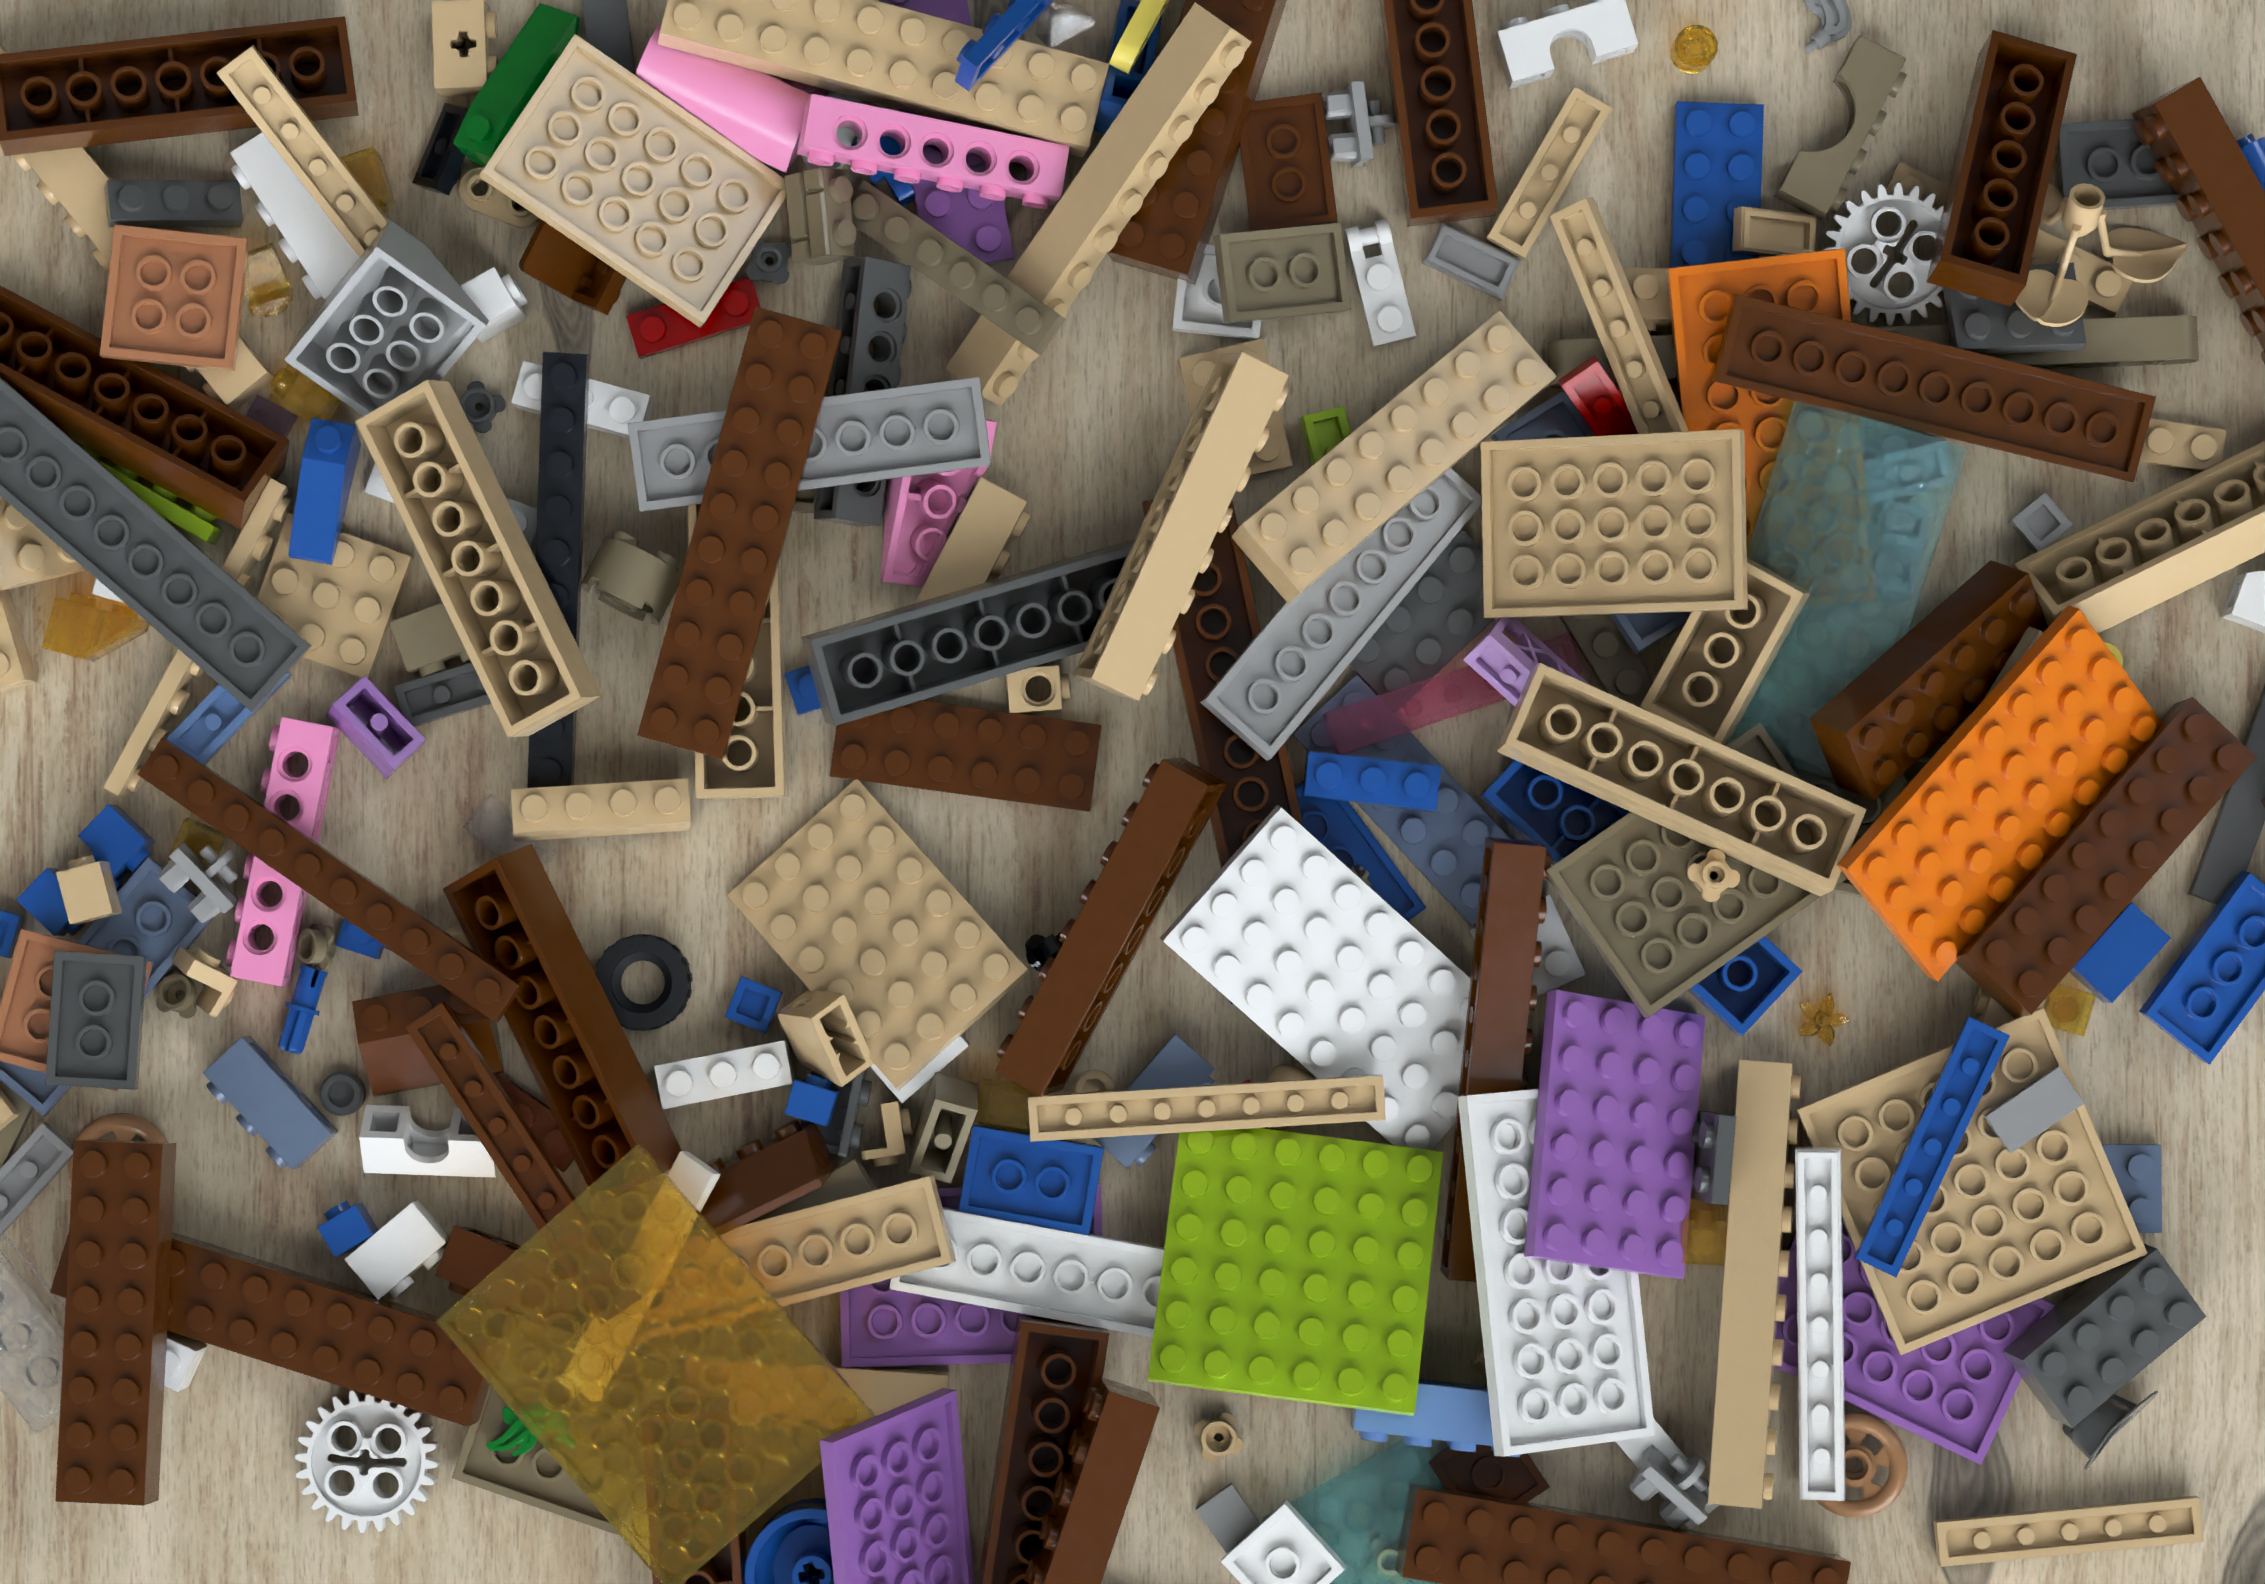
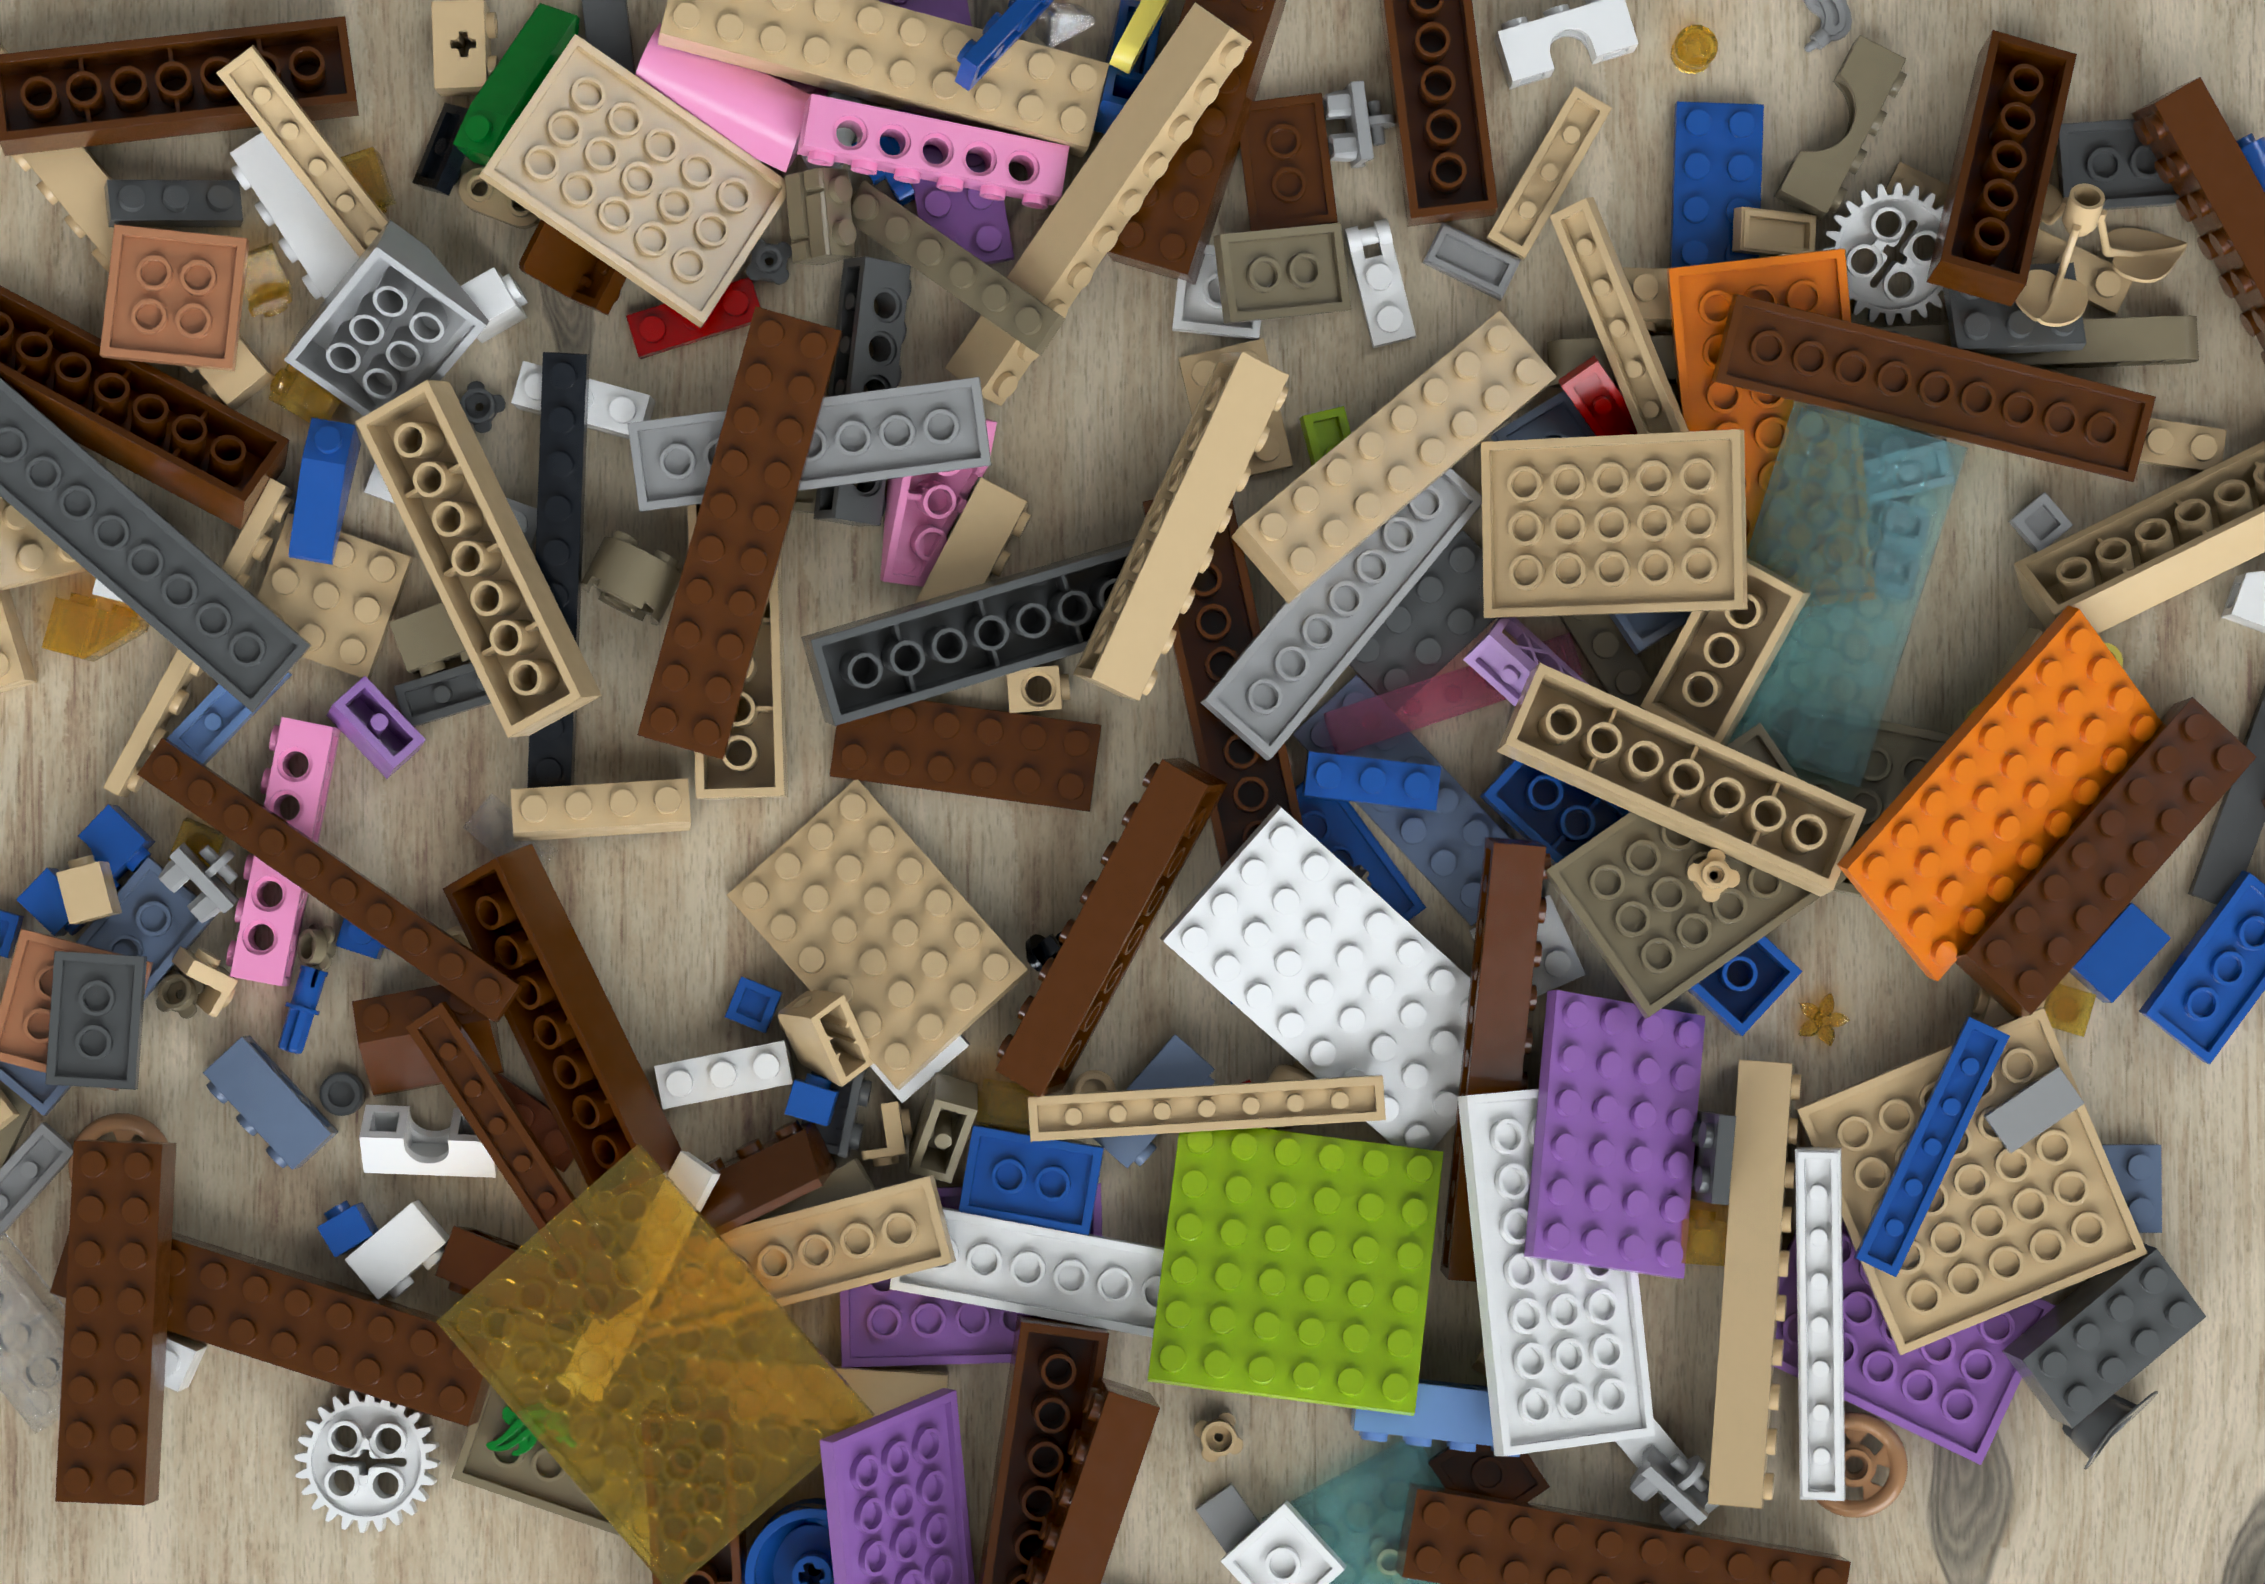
(193, 520): lime plate -> none
(271, 415): tile -> none
(675, 972): black tyre -> none
(803, 690): blue plate -> none
(1926, 681): reddish brown brick -> none
(2068, 1531): tan plate -> none

